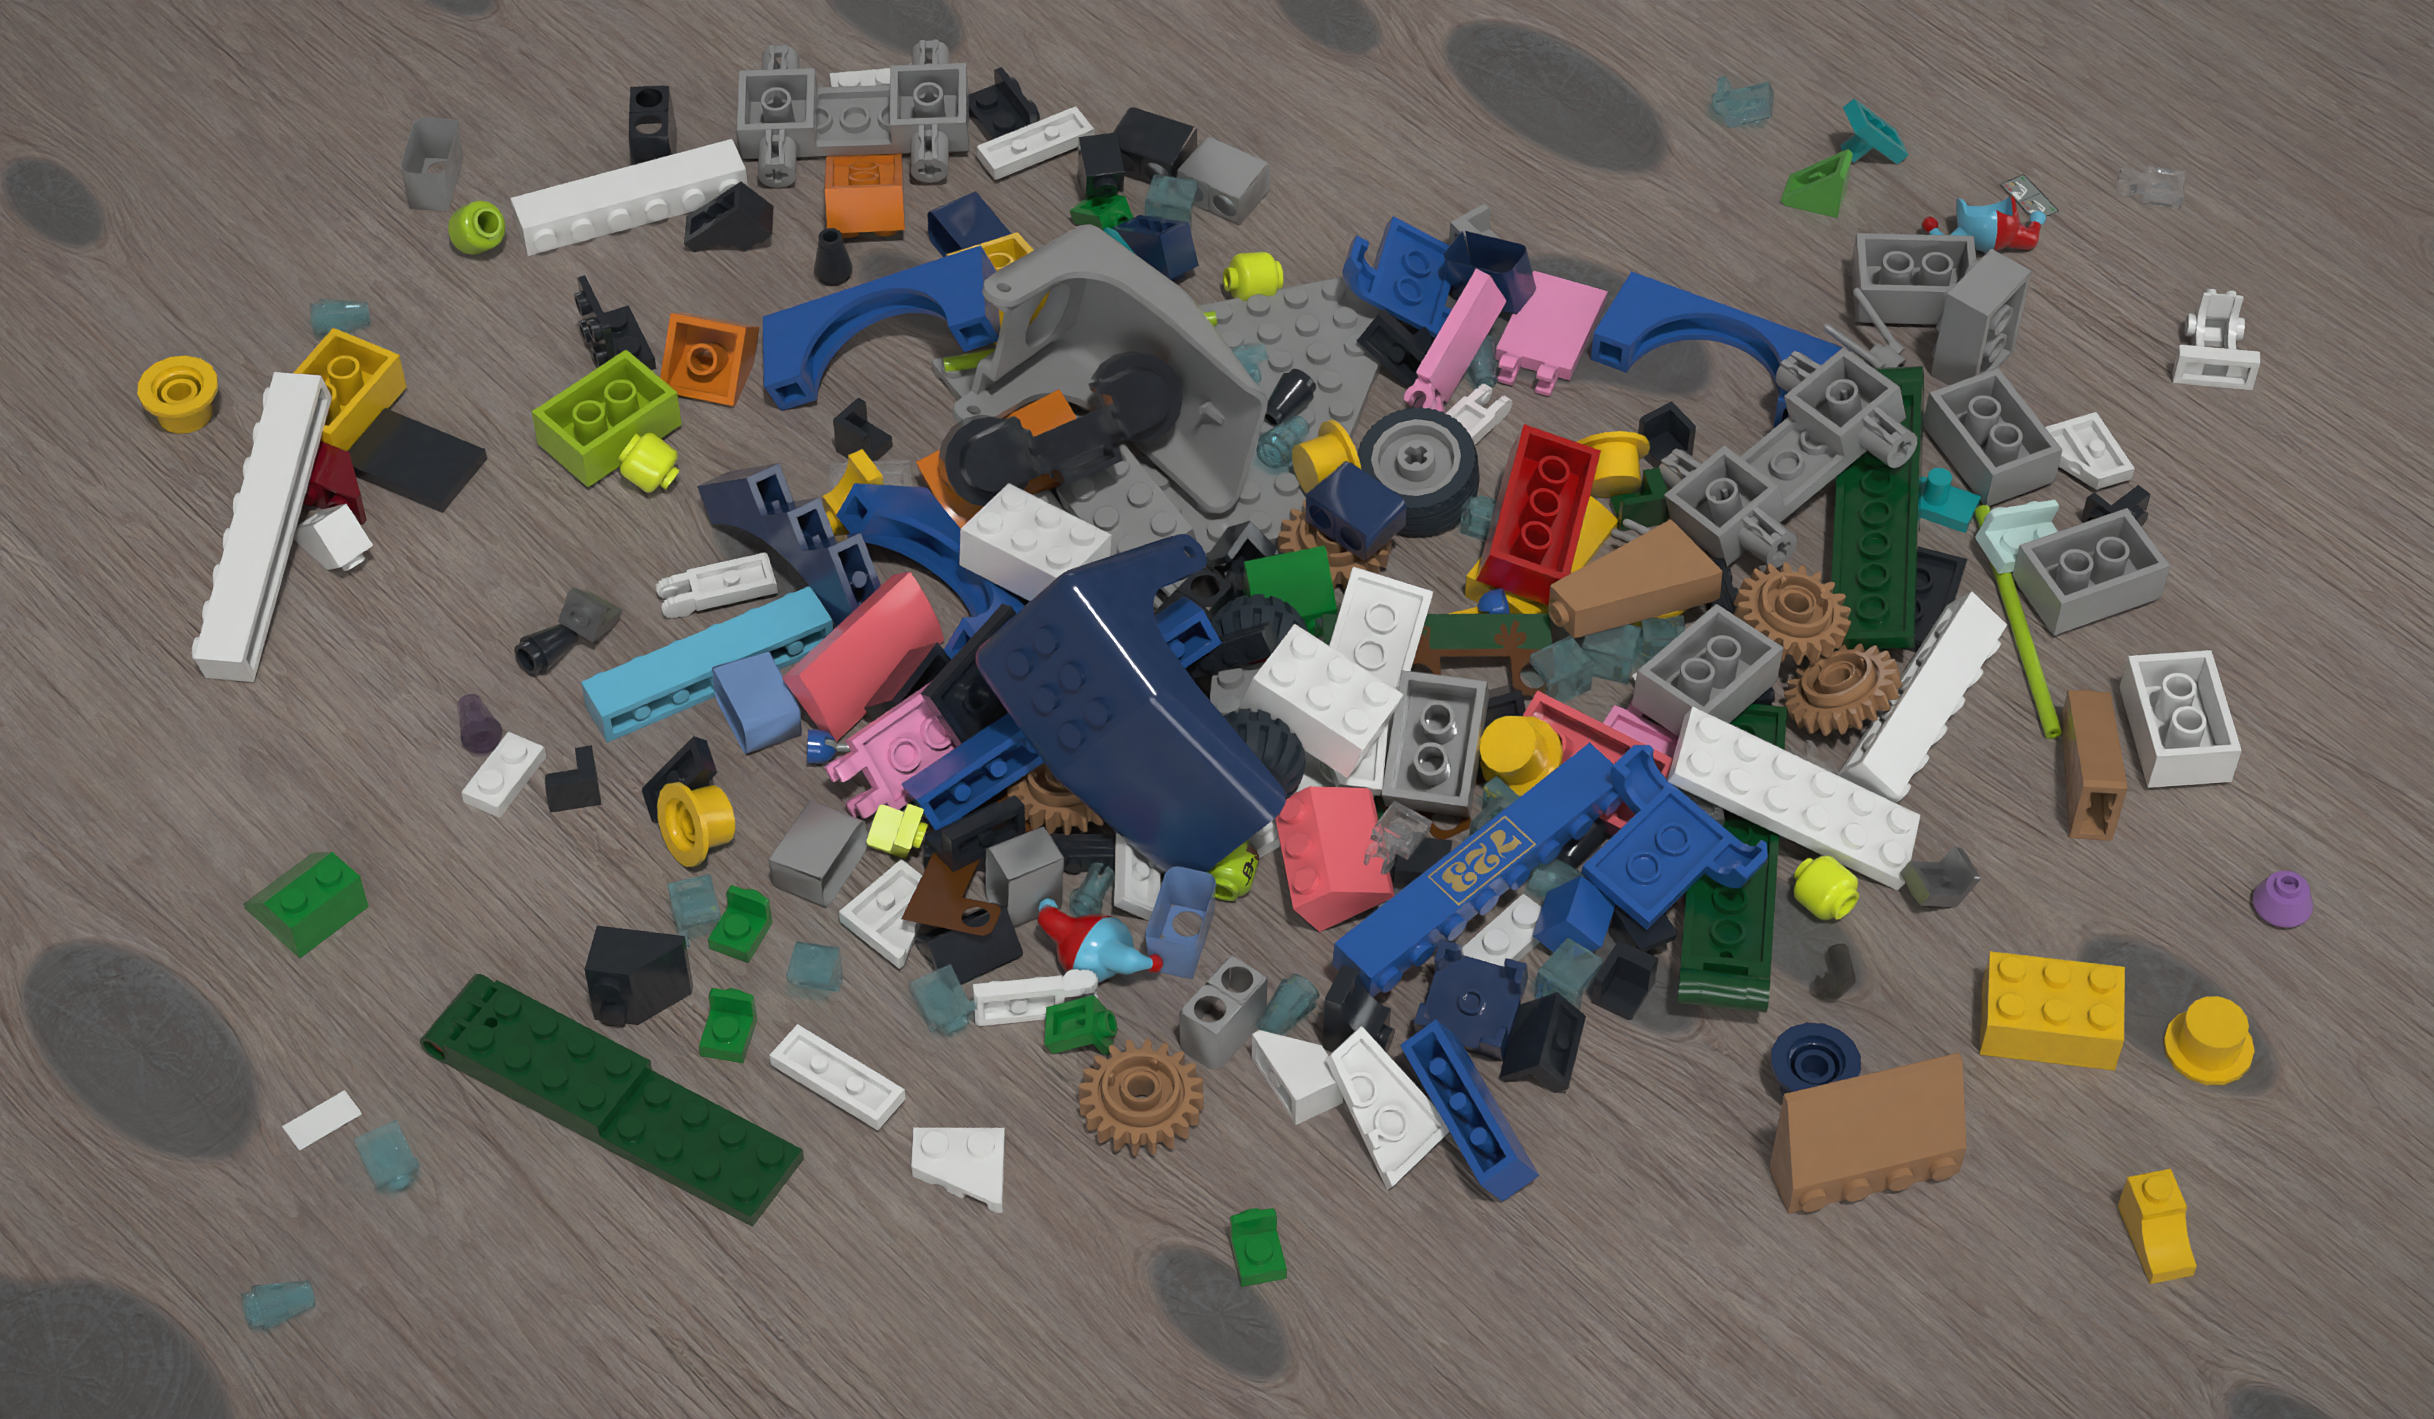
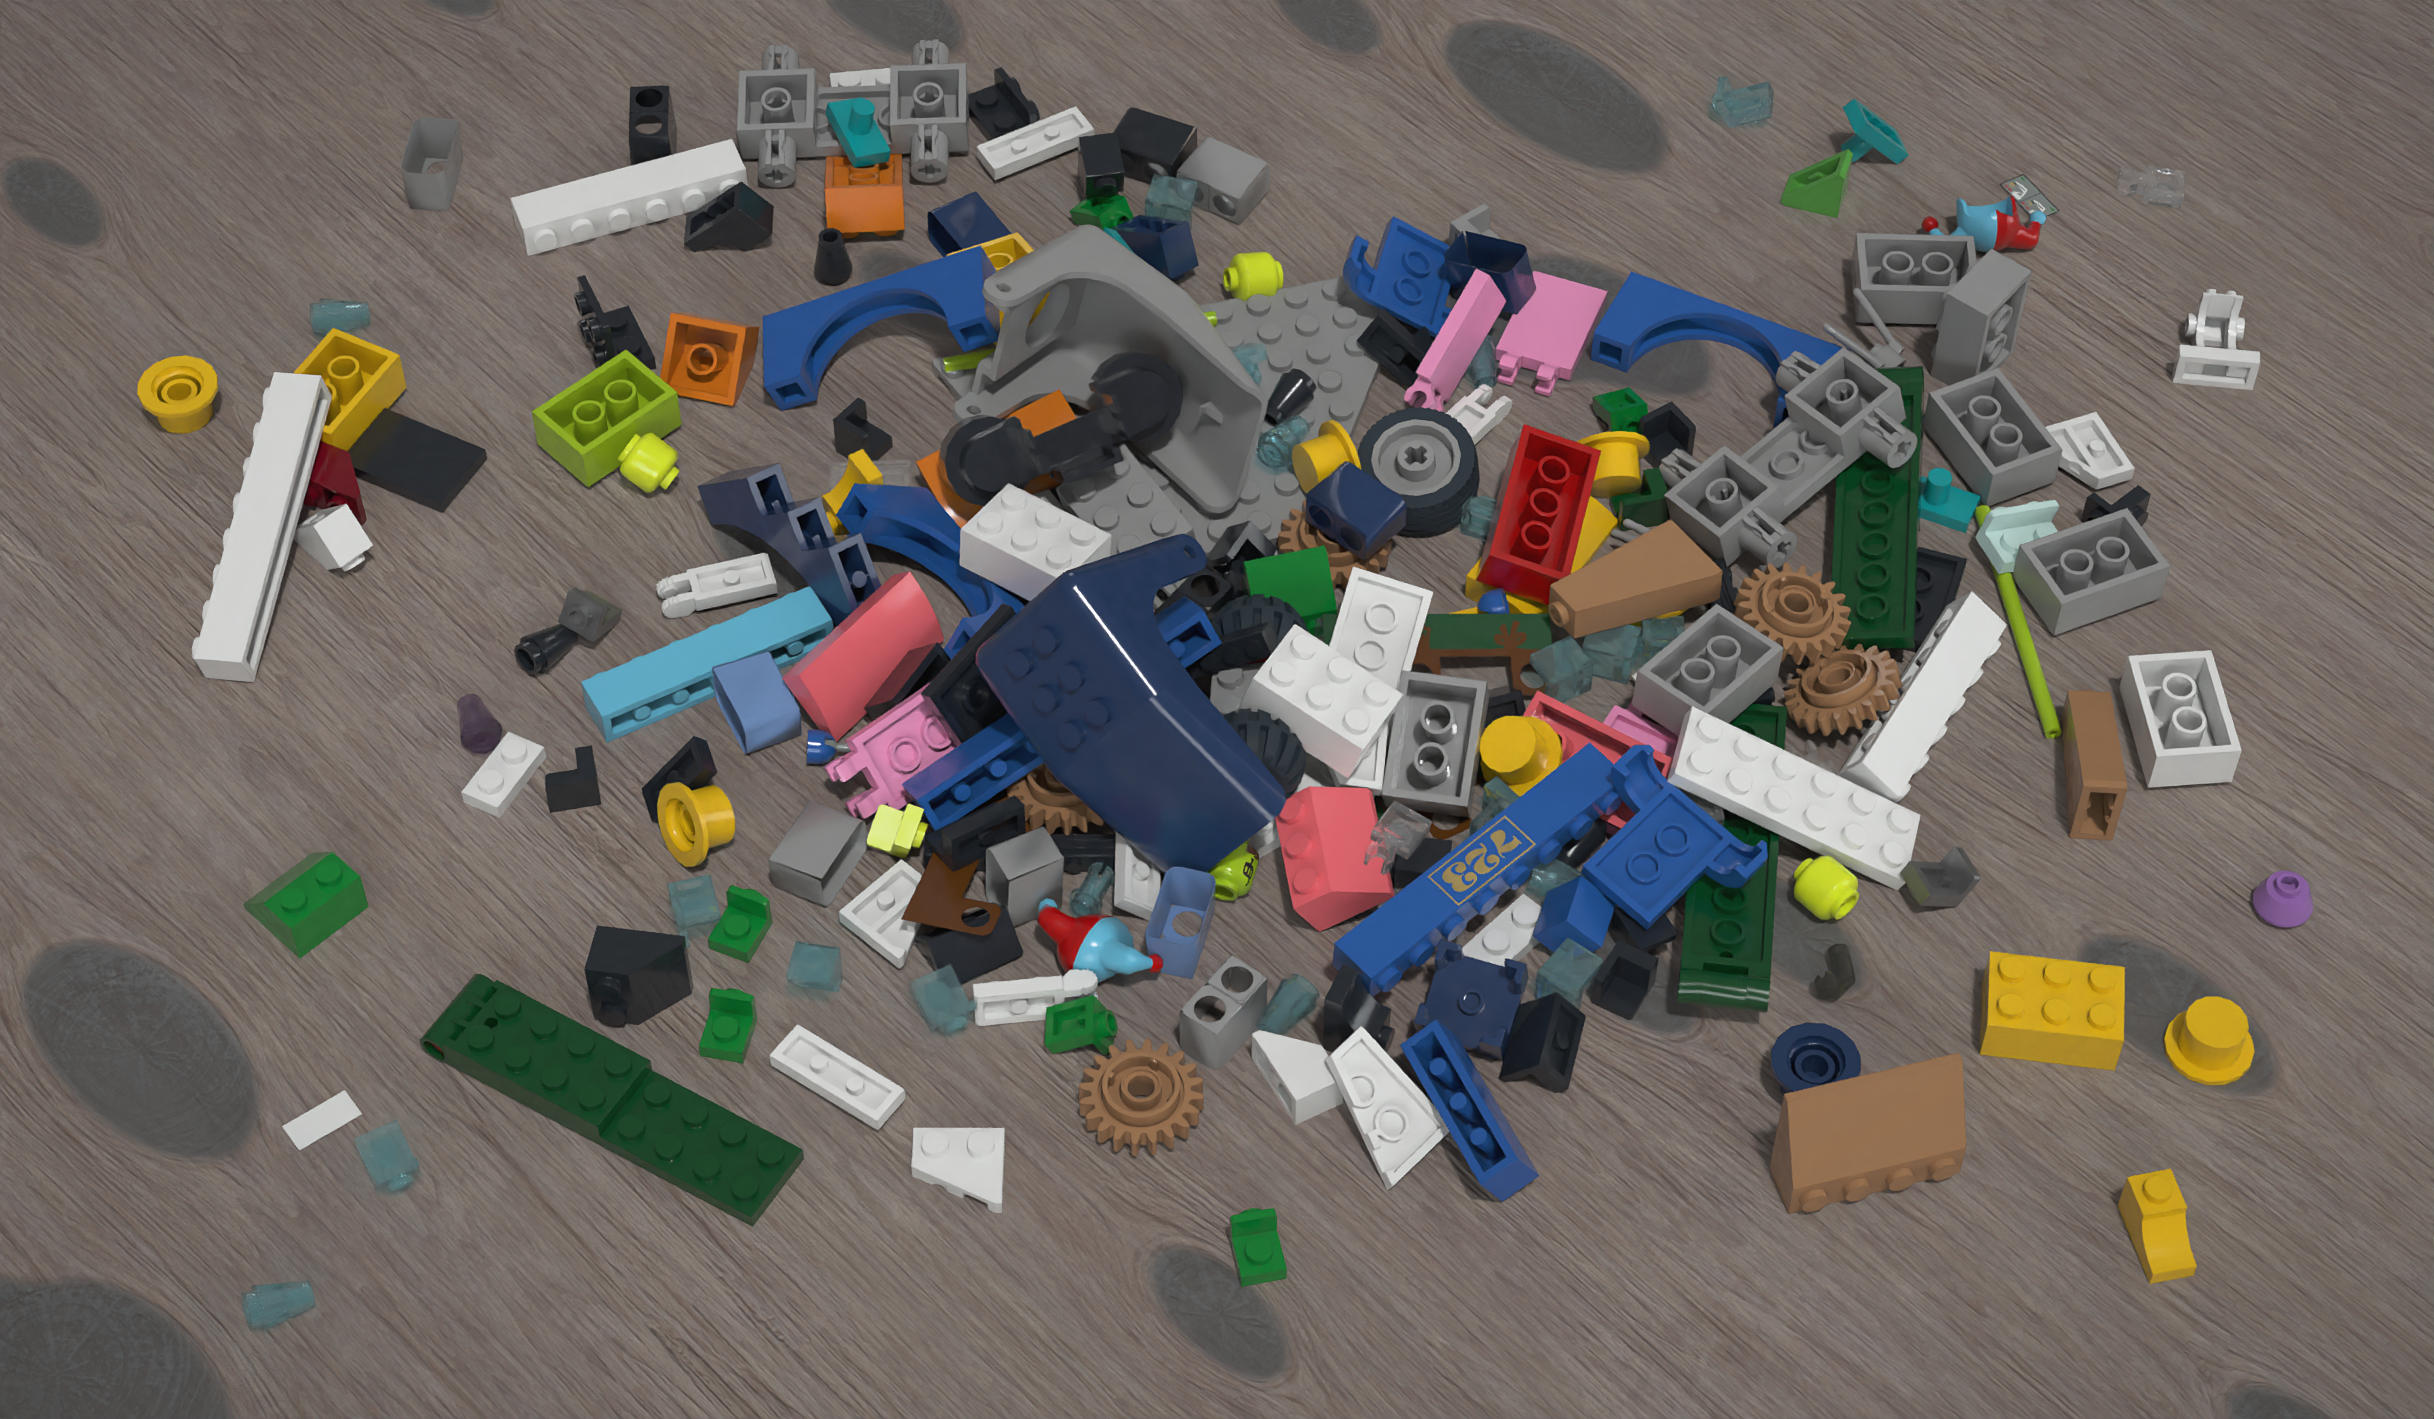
(476, 227): lime head -> none
(858, 131): none -> teal tile
(1620, 409): none -> green bracket

